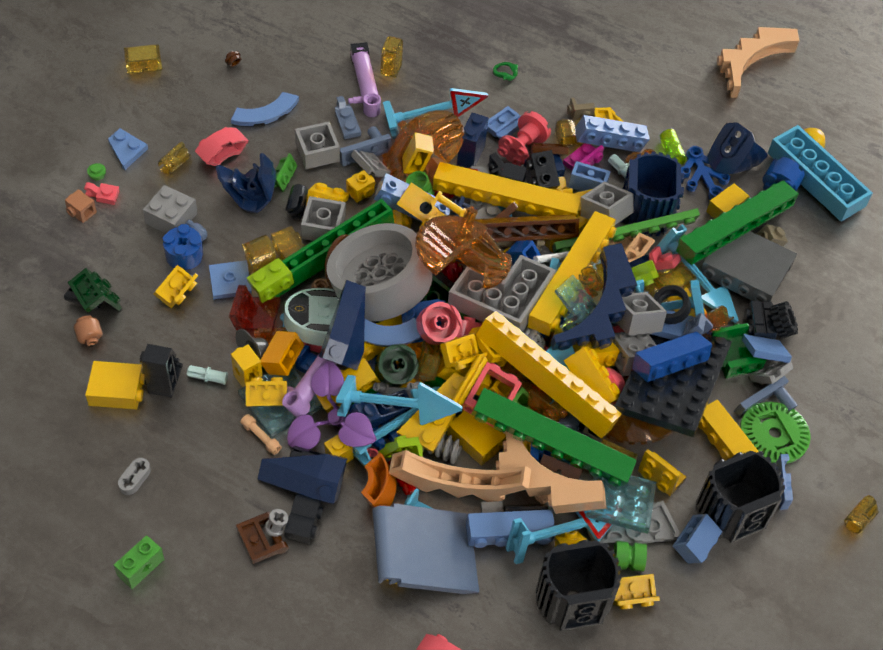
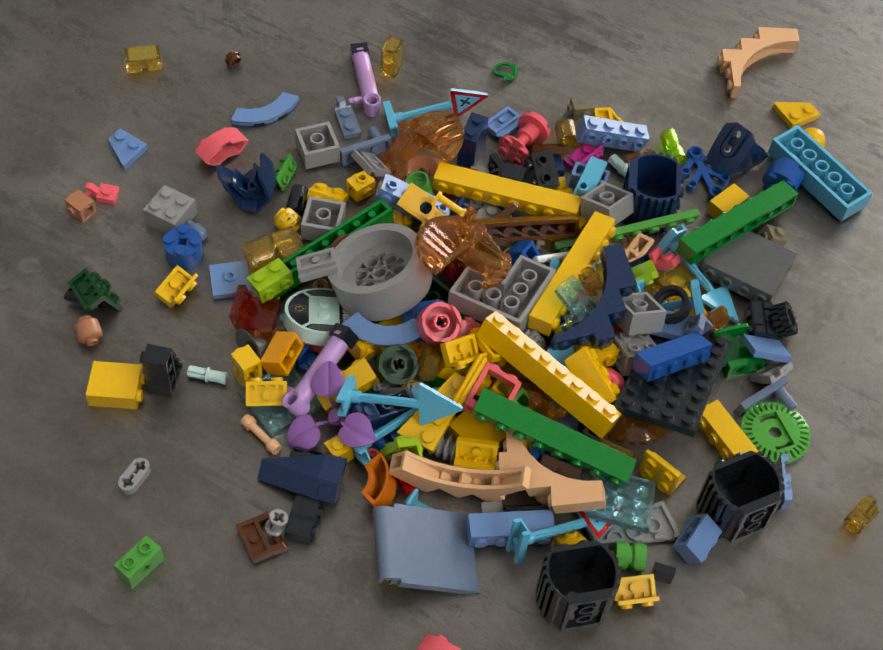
(96, 171): bright green plate -> none
(174, 158): clear yellow arm -> none
(287, 218): none -> yellow head
(317, 265): none -> light grey plate
(346, 331): dark blue wedge -> none
(417, 153): yellow brick -> none
(476, 453): none -> yellow bracket
(591, 176): none -> medium azure piece
(663, 572): none -> black tile
(796, 112): none -> yellow wing

